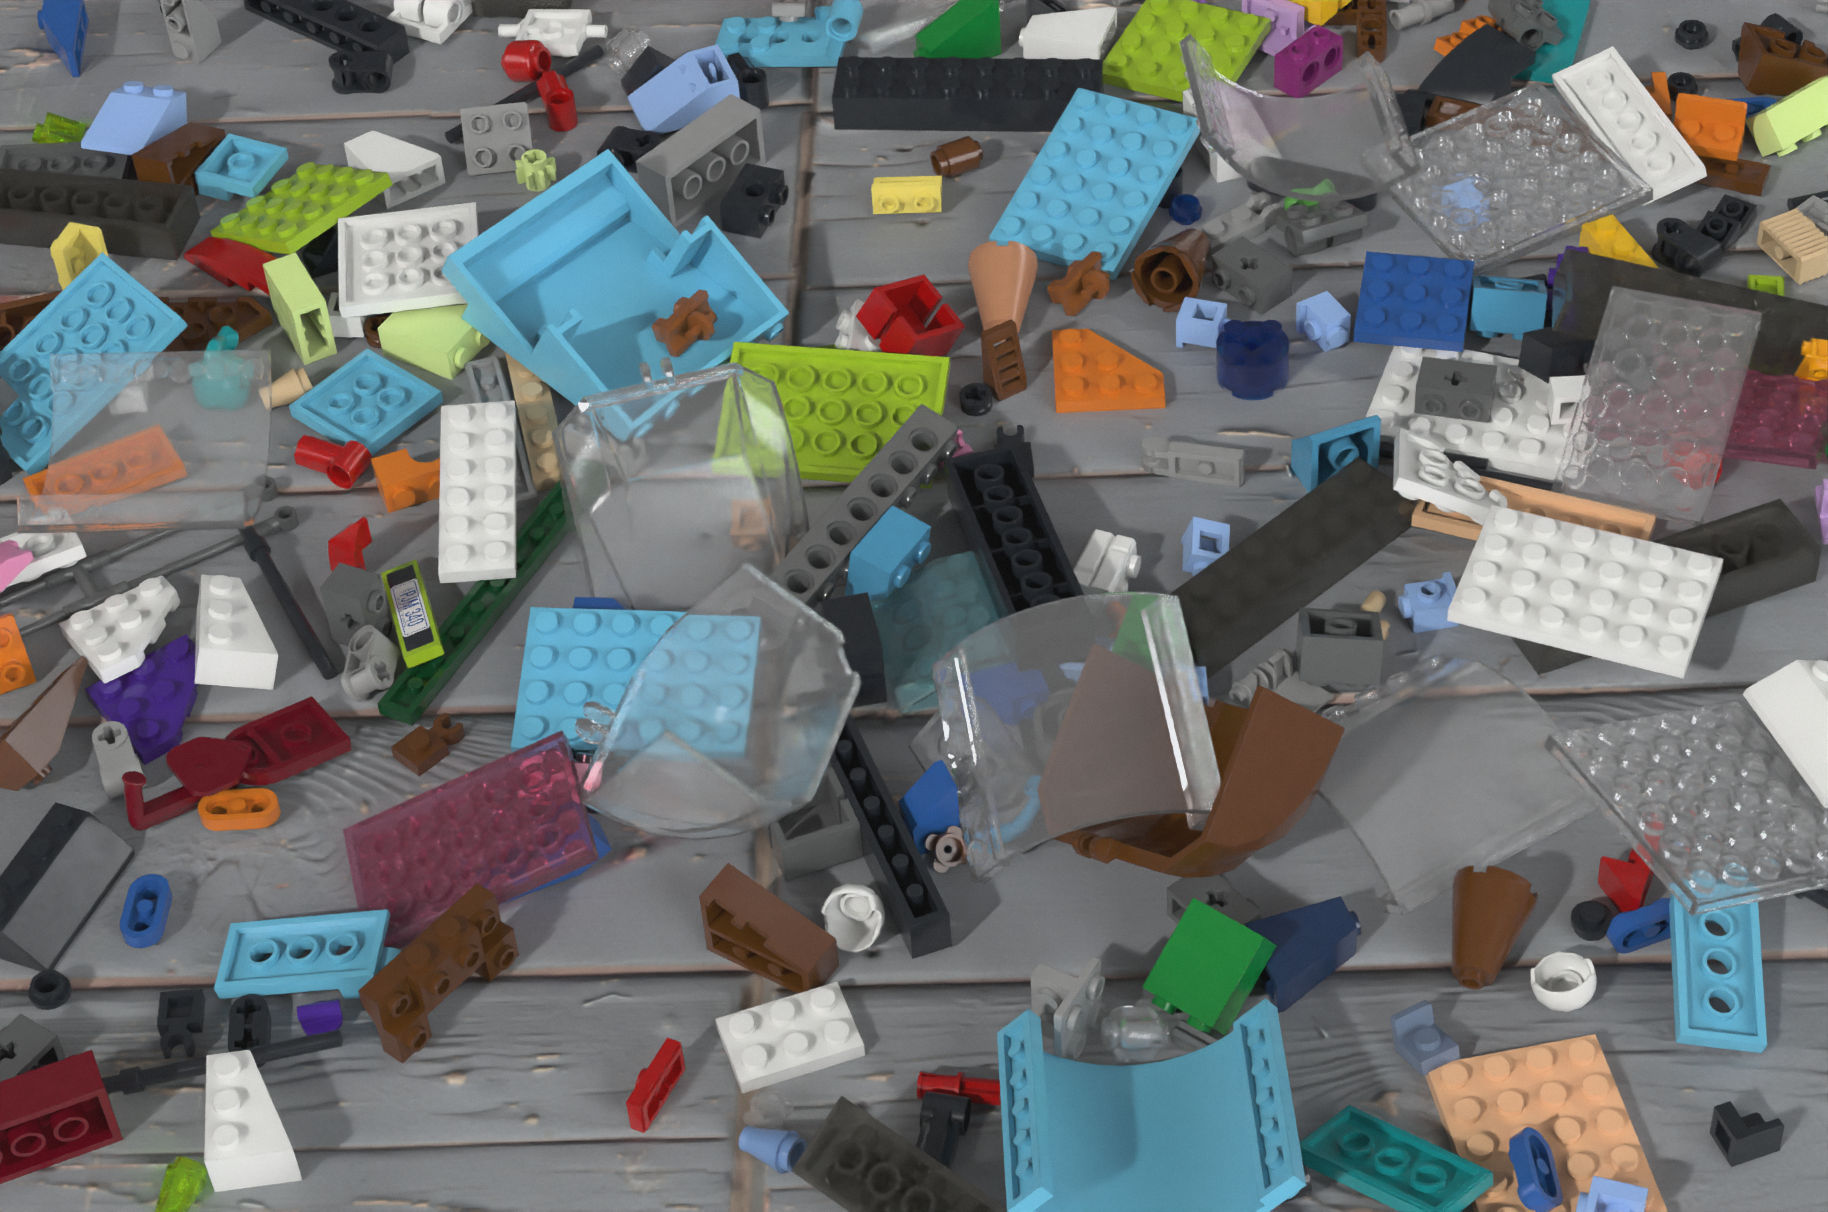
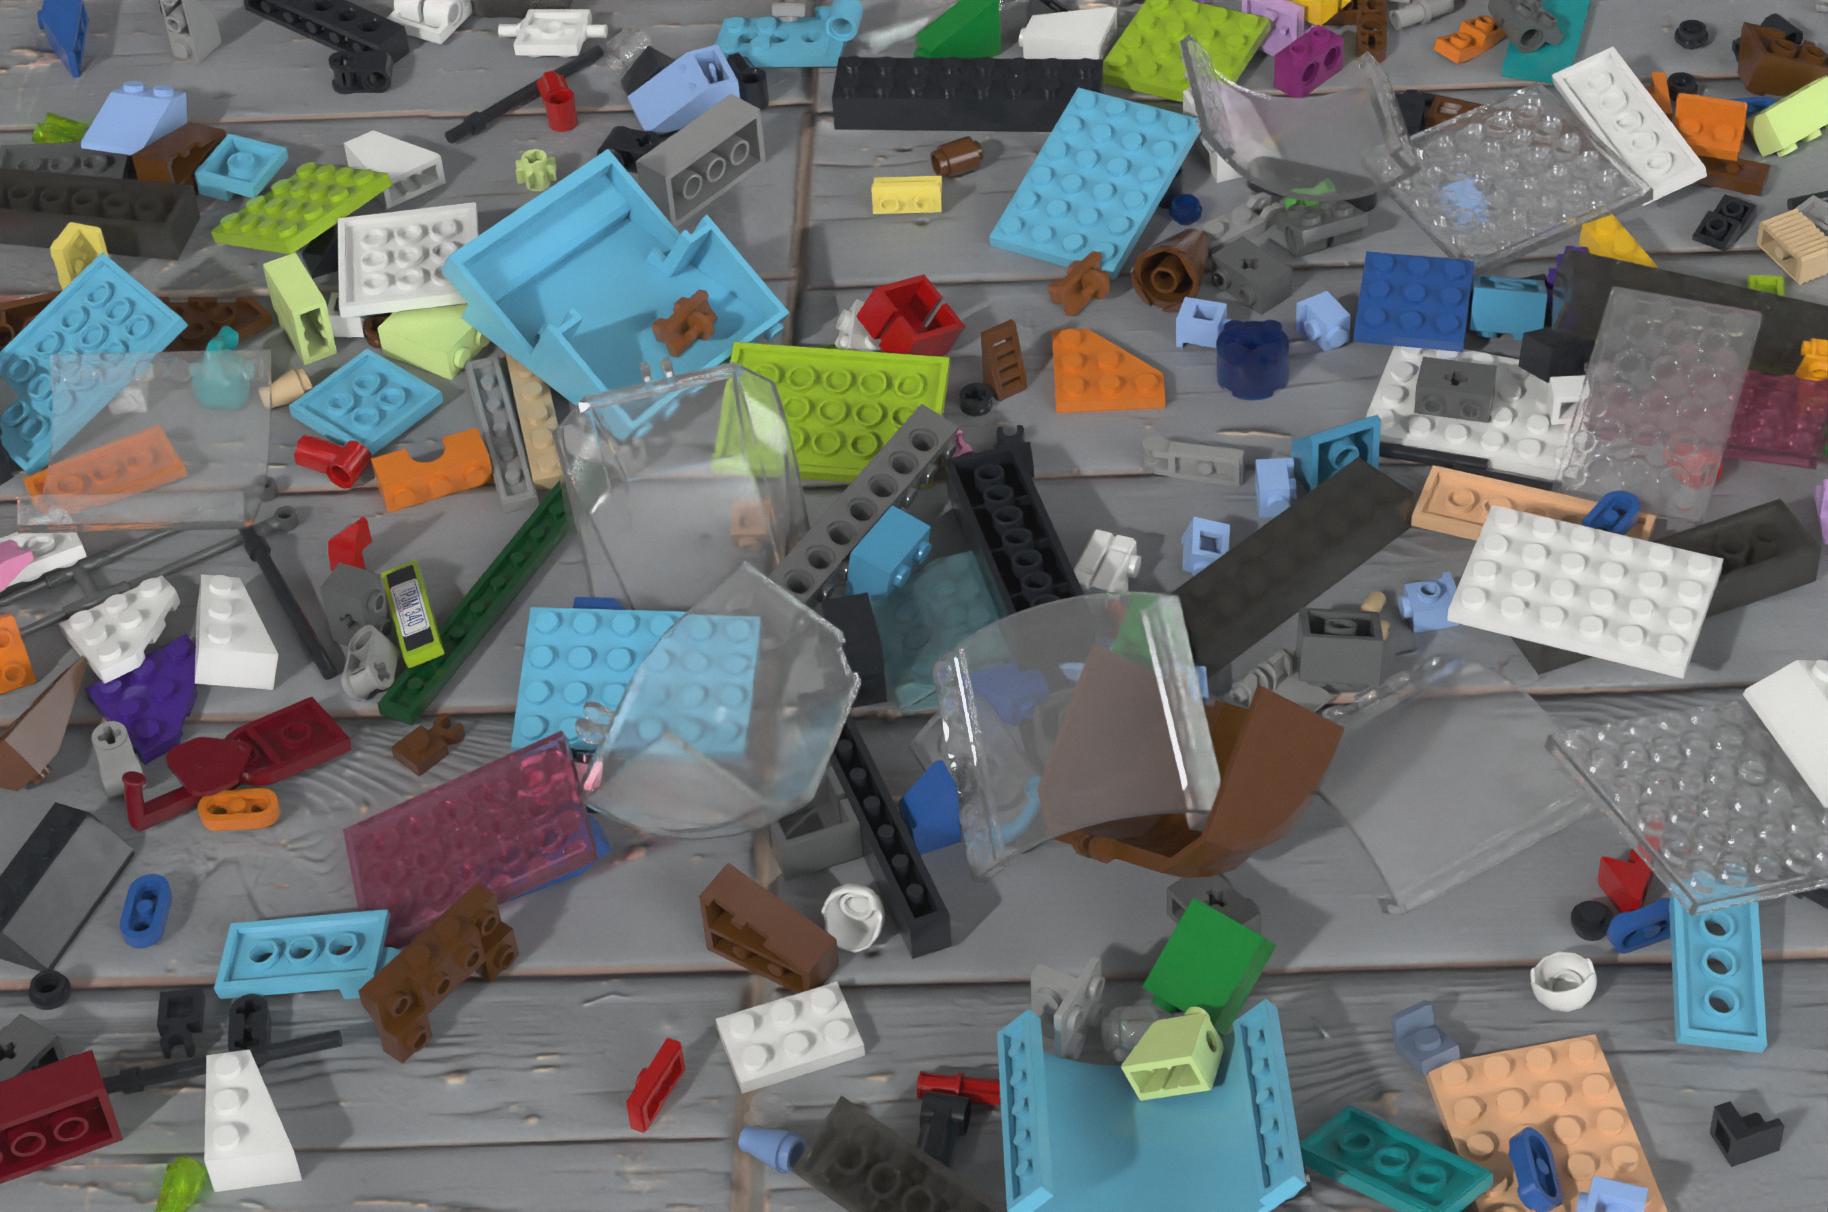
(231, 262): red slope -> none
(320, 1016): dark purple plate -> none
(477, 492): white plate -> none
(495, 137): light grey bracket -> none
(526, 60): red head -> none
(753, 200): black brick -> none
(937, 843): plate -> none
(1002, 281): nougat cone -> none
(1175, 1057): none -> yellowish green torso
(1274, 485): none -> light blue brick
(1308, 948): dark blue slope -> none
(1429, 475): white plate -> none
(1479, 67): black slope -> none
(1486, 922): reddish brown cone -> none
(1614, 513): none -> blue plate
(1685, 251): black piece -> none

